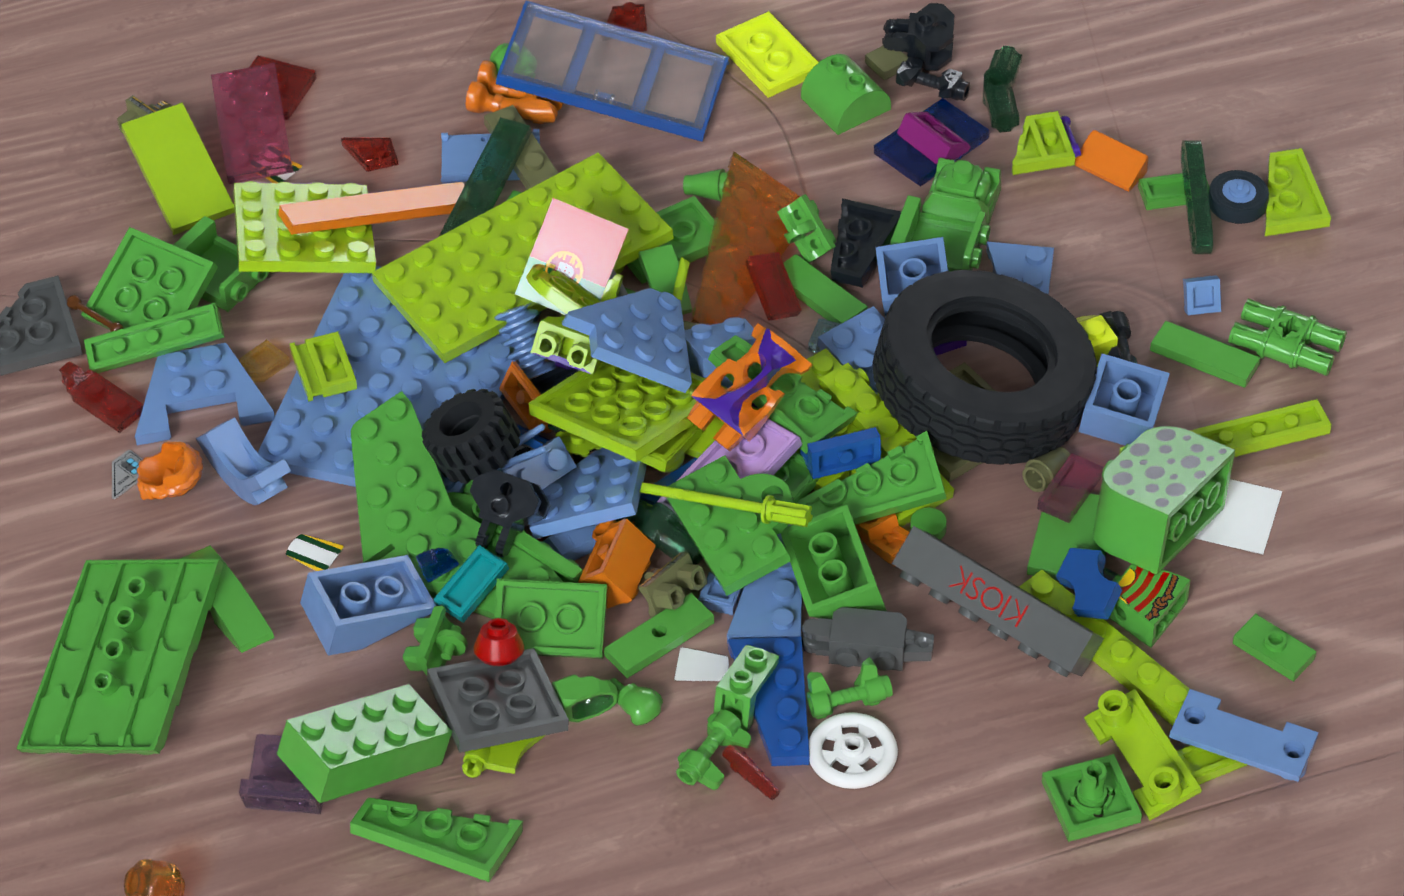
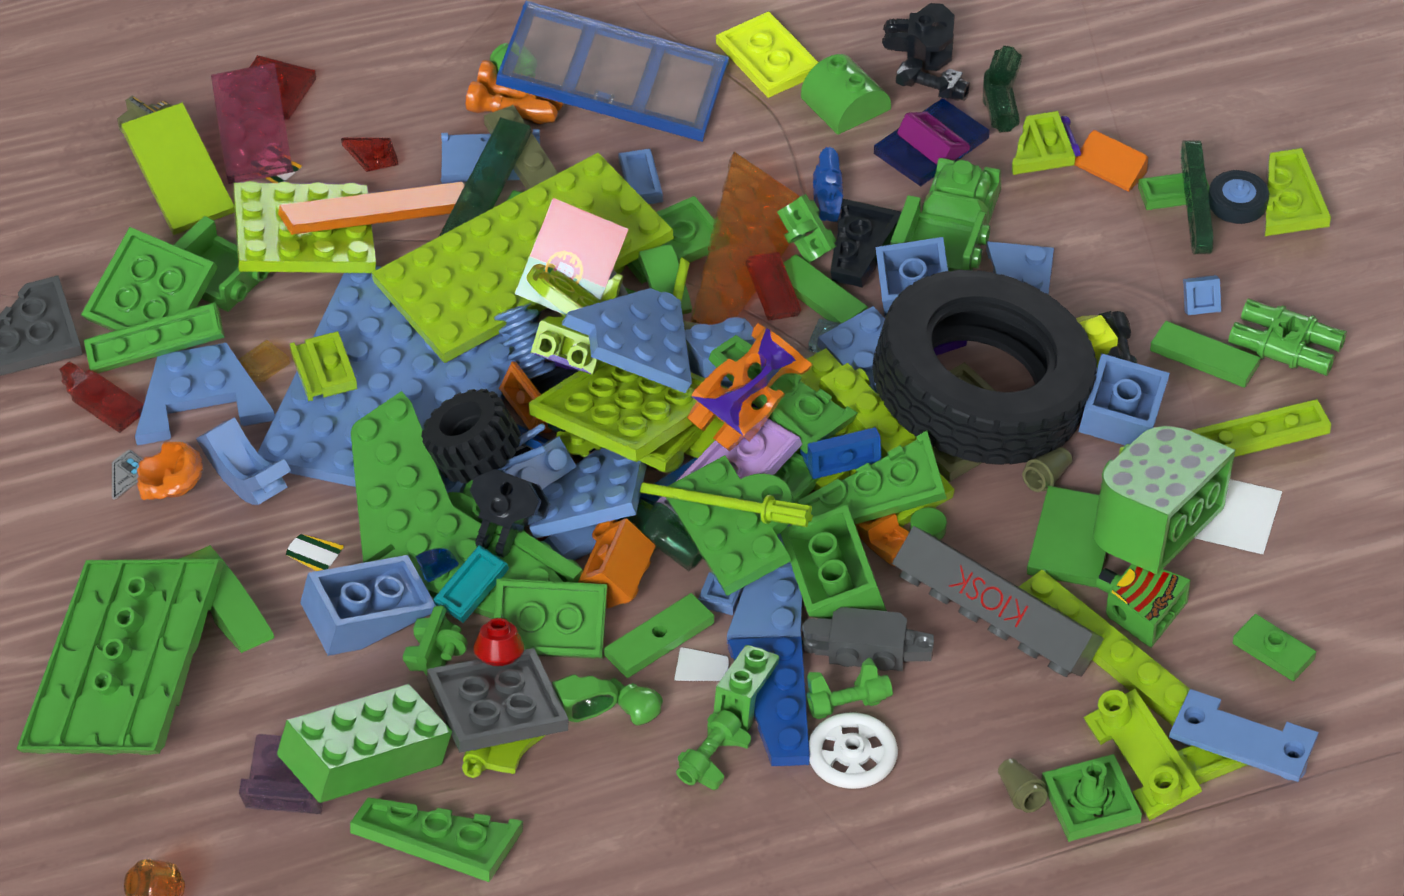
(75, 303): reddish brown hinge -> none
(629, 16): clear red piece -> none
(641, 174): none -> medium blue tile
(669, 585): olive hips -> none
(705, 184): bright green cone -> none
(747, 769): clear red animal -> none
(828, 185): none -> blue hinge
(885, 61): olive tile -> none
(1023, 787): none -> olive cone
(1070, 488): clear pink tile -> none
(1093, 592): blue tile -> none

